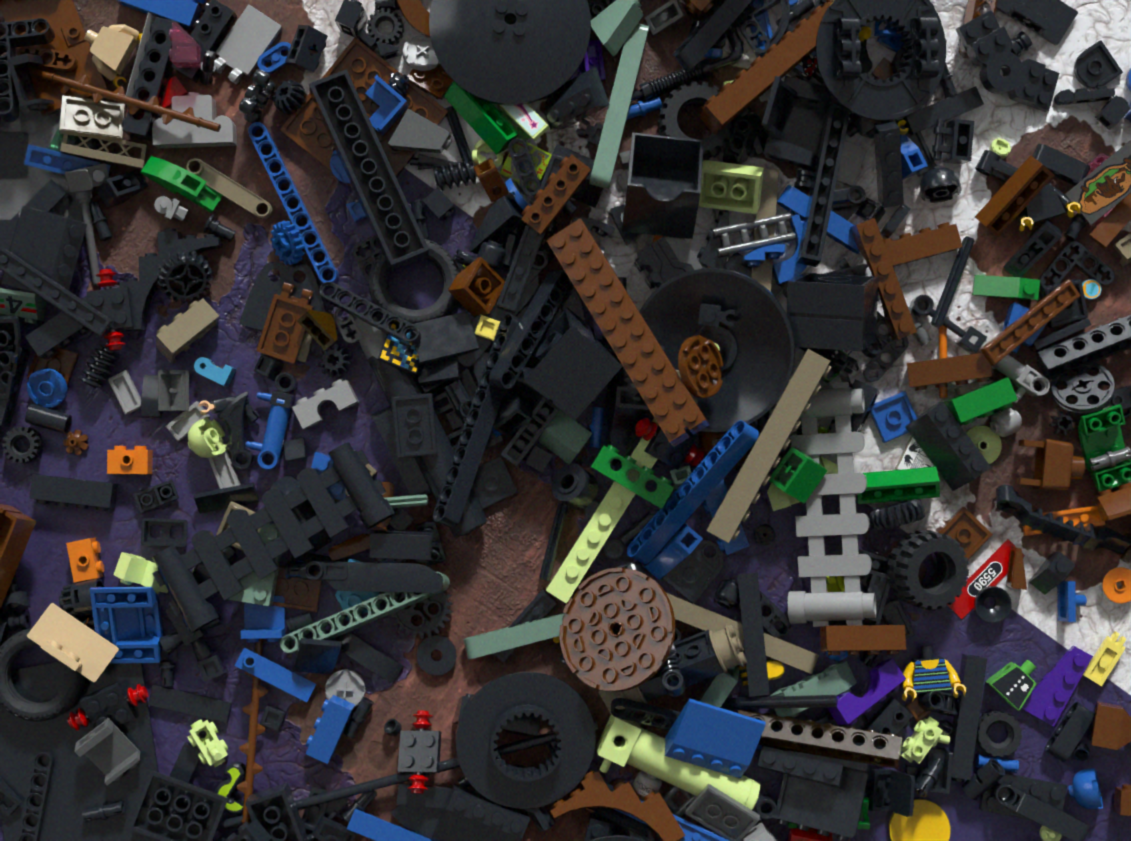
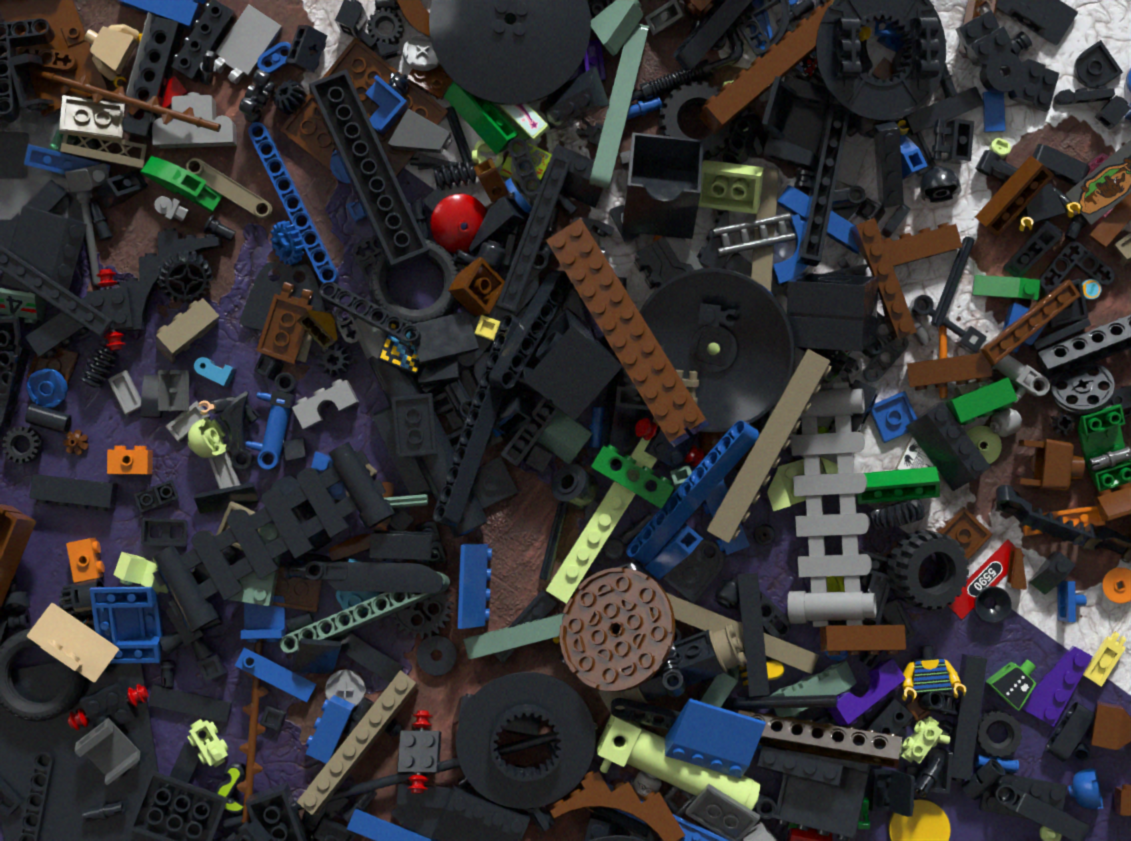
(185, 49): clear pink slope -> none
(357, 743): none -> dark tan brick
(449, 216): none -> red dish
(473, 585): none -> blue slope
(556, 194): reddish brown brick -> none
(700, 366): reddish brown tile -> none
(714, 53): blue tile -> none
(757, 256): blue slope -> none
(798, 474): green slope -> none
(993, 112): none -> blue tile

